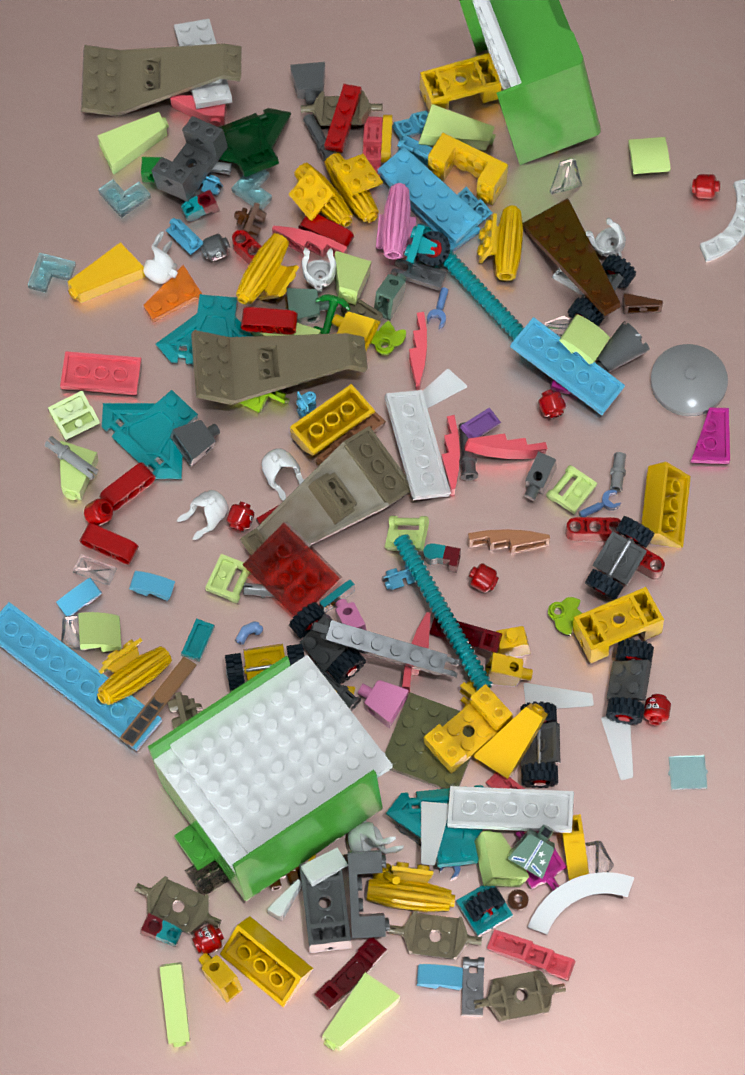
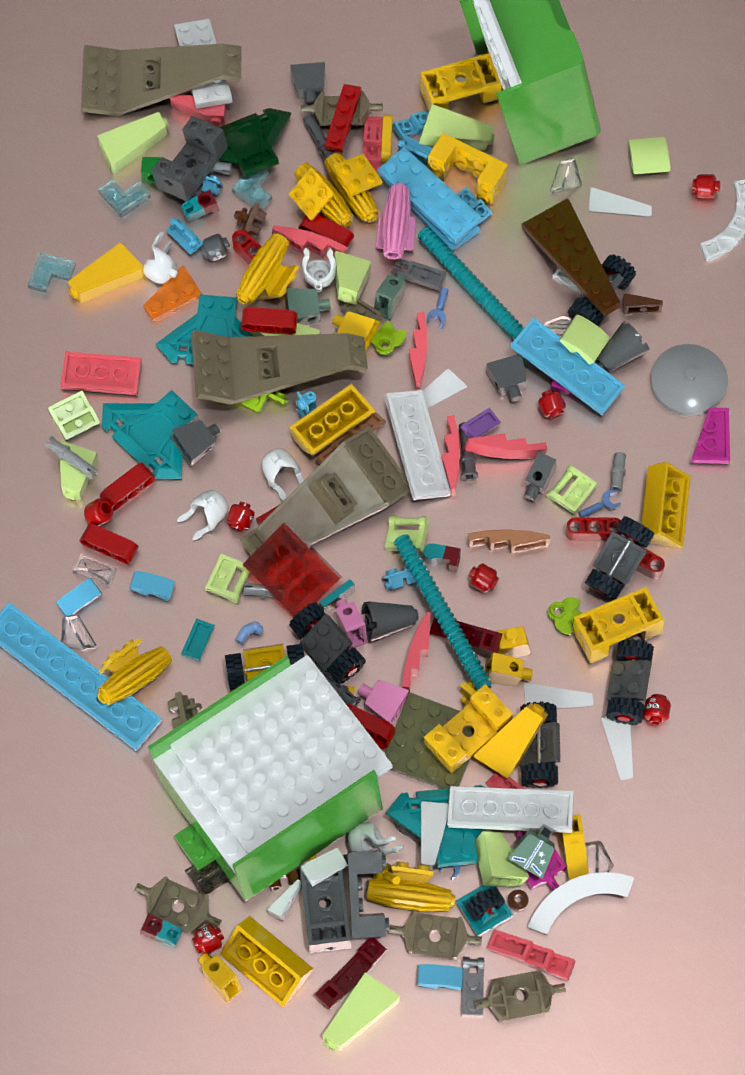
(99, 630): yellowish green slope -> none
(157, 701): medium nougat sticker -> none
(175, 1003): yellowish green slope -> none
(333, 303): green piece -> none
(380, 730): none -> red beam
(385, 648): hinge -> none
(387, 618): none -> dark grey cone
(429, 247): plate -> none
(503, 242): yellow plate -> none
(508, 376): none -> dark grey torso
(605, 238): white hair -> none
(610, 203): none -> white sticker
(687, 772): clear light blue piece -> none

